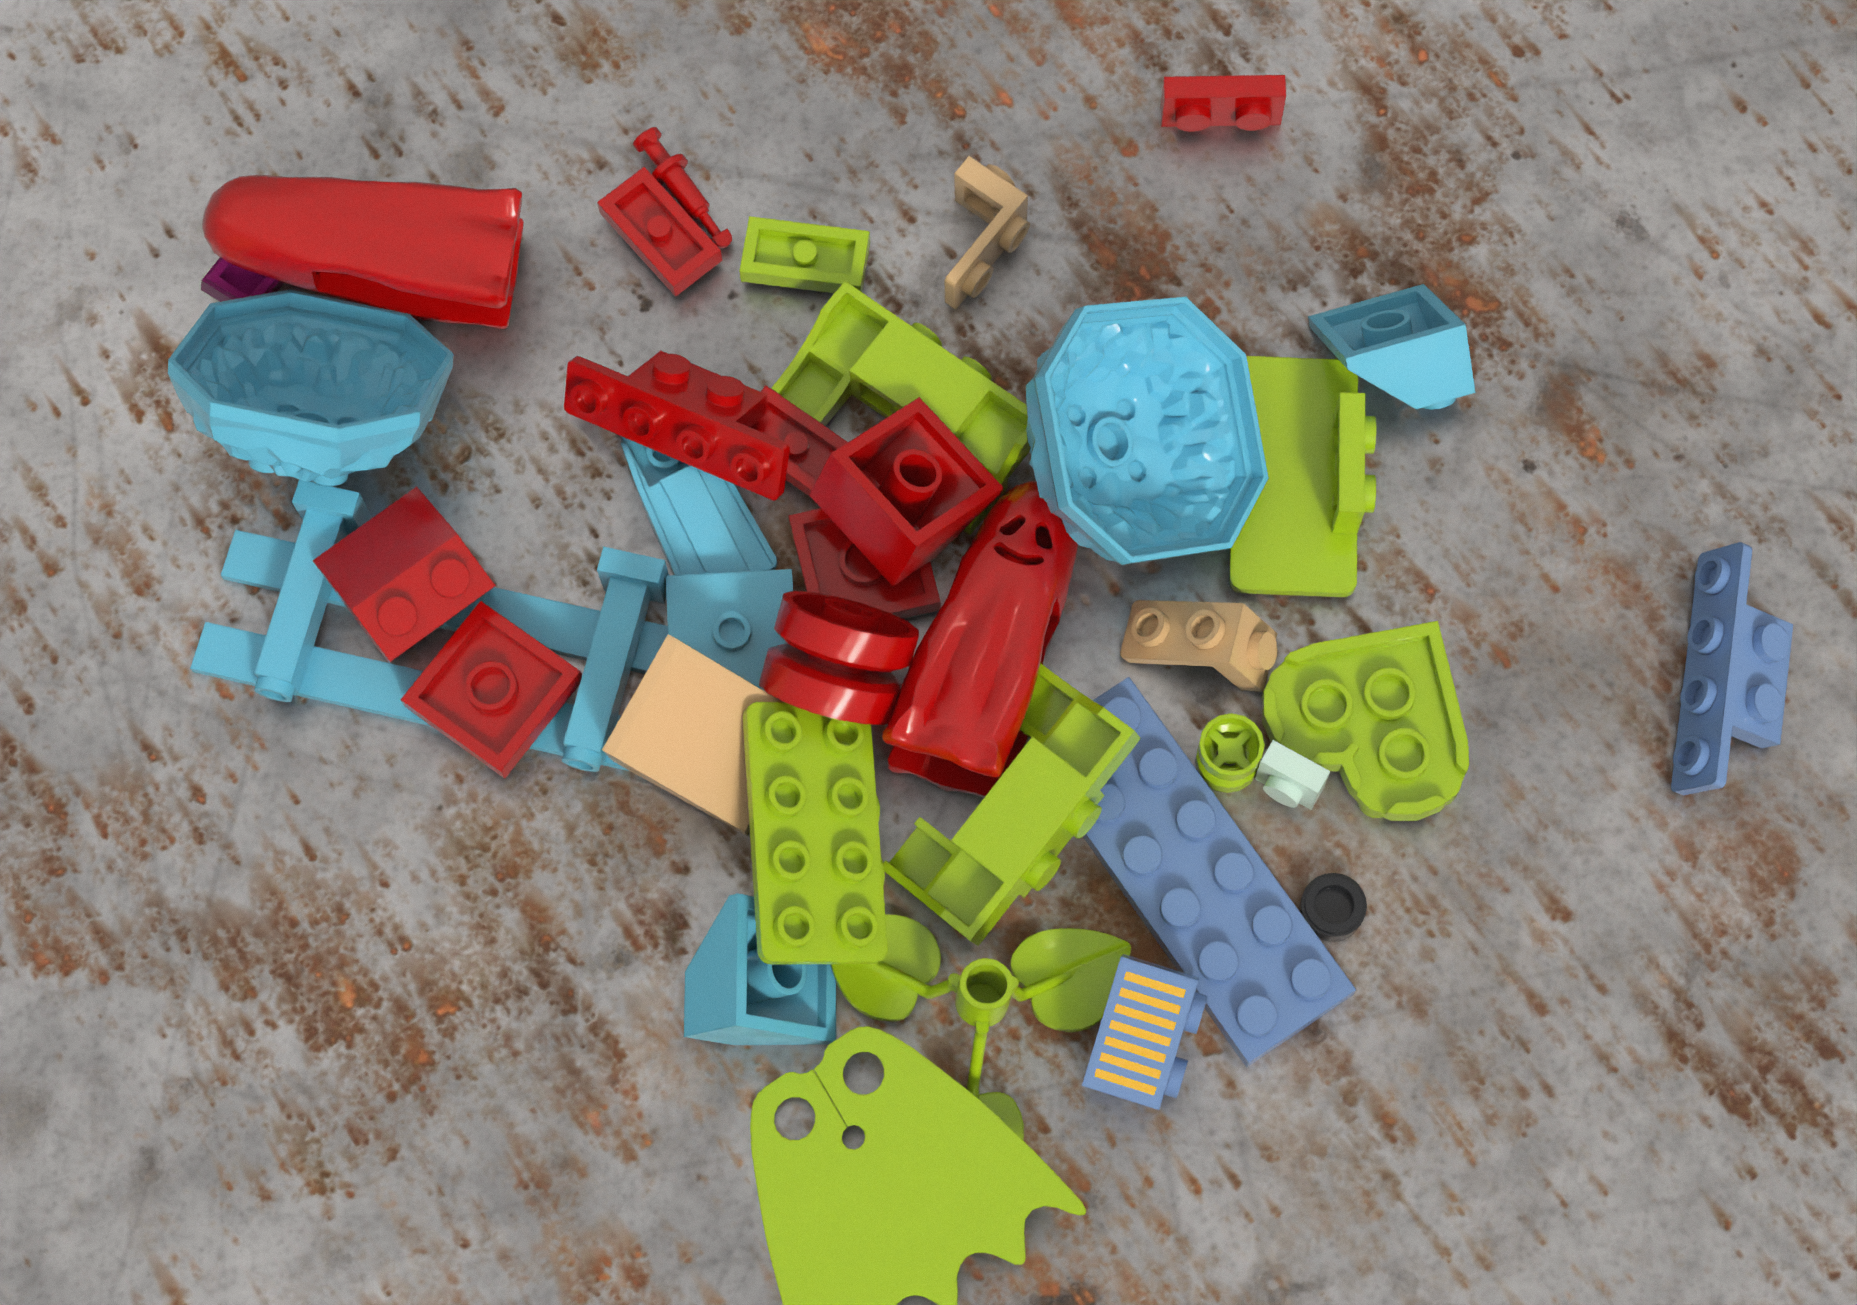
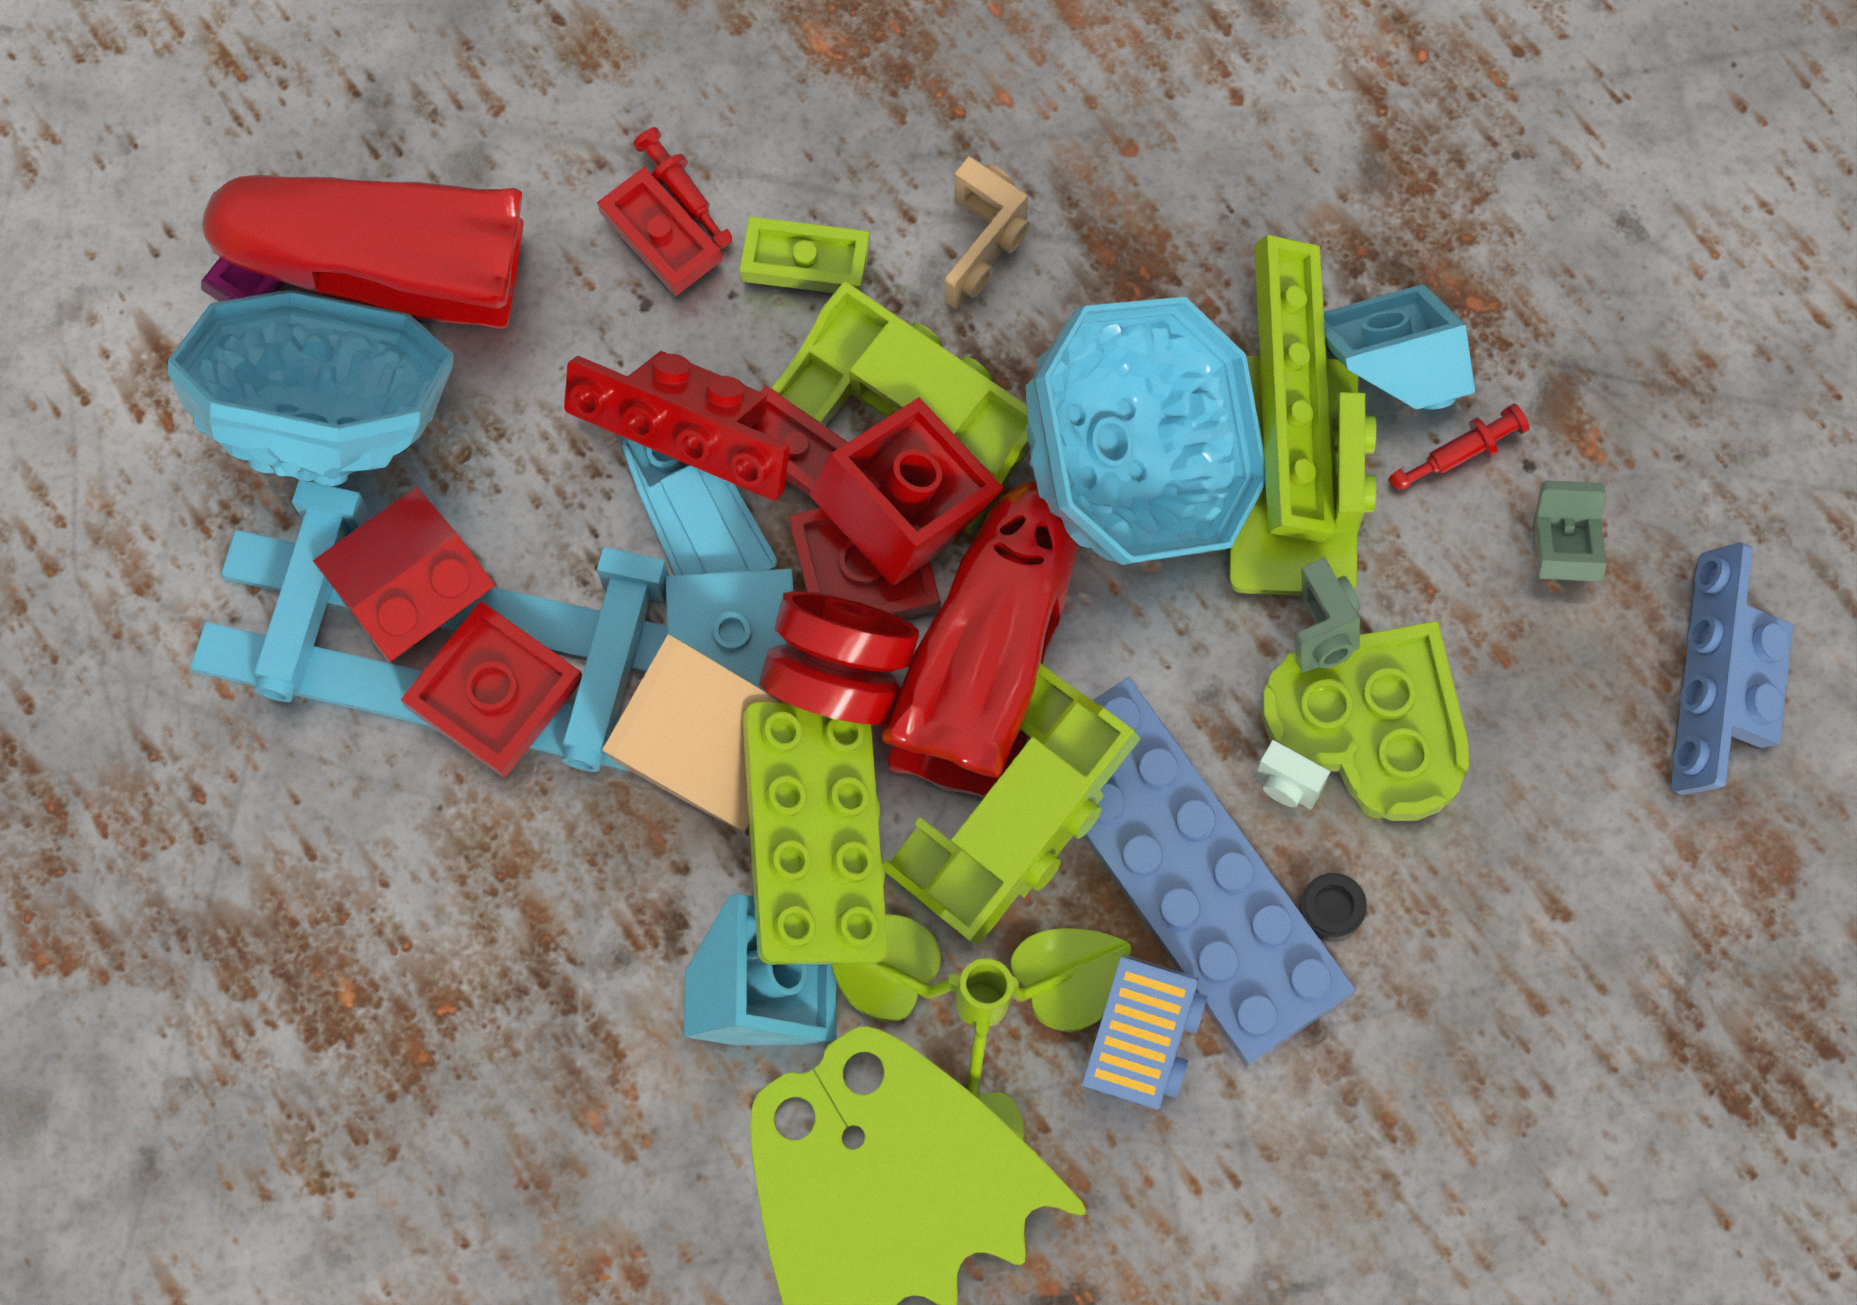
(1202, 635): tan bracket -> none
(1235, 741): lime wheel -> none
(1236, 100): red plate -> none
(1294, 389): none -> lime plate
(1334, 610): none -> sand green bracket
(1477, 440): none -> red piece
(1570, 531): none -> sand green bracket

